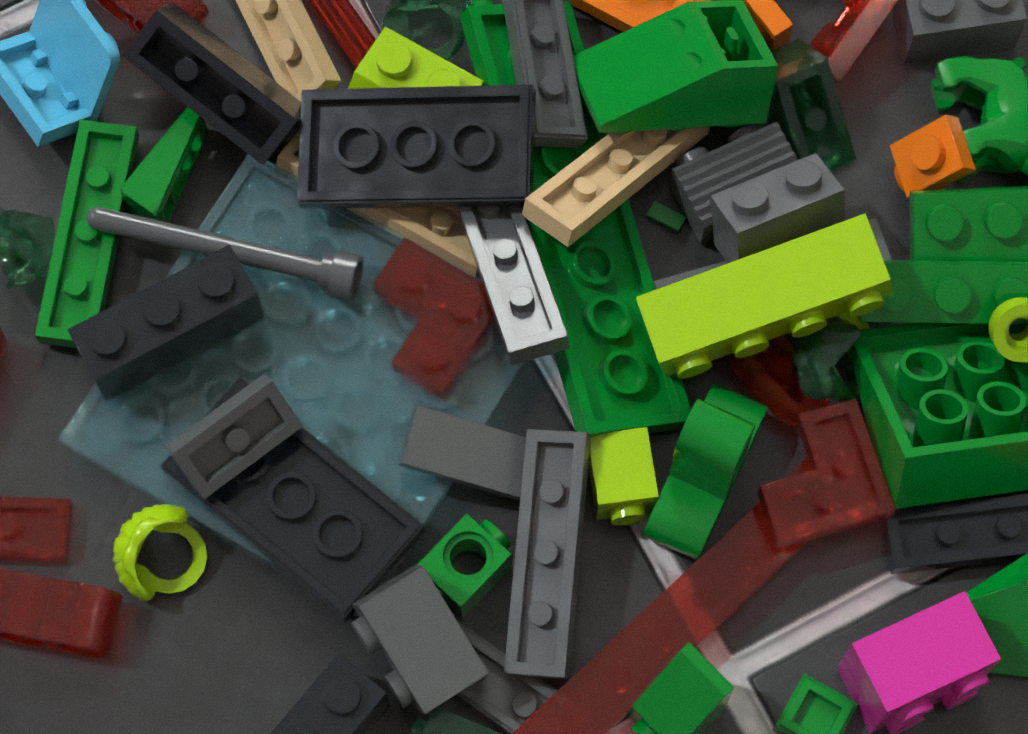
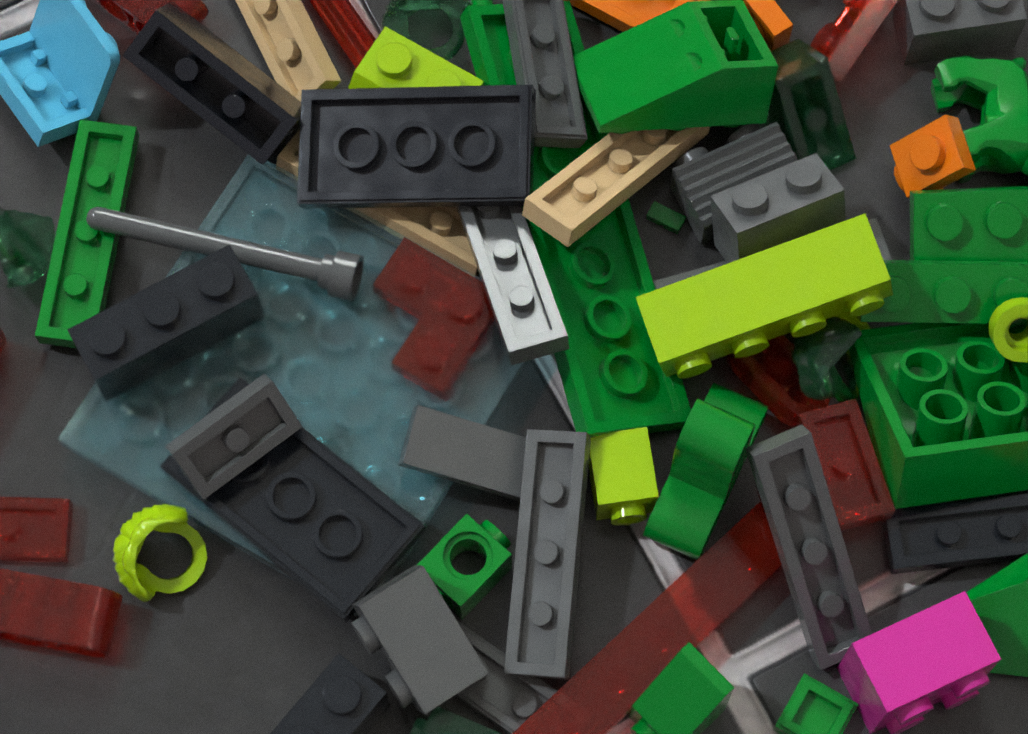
(162, 175): green slope -> none
(809, 544): none -> dark grey plate

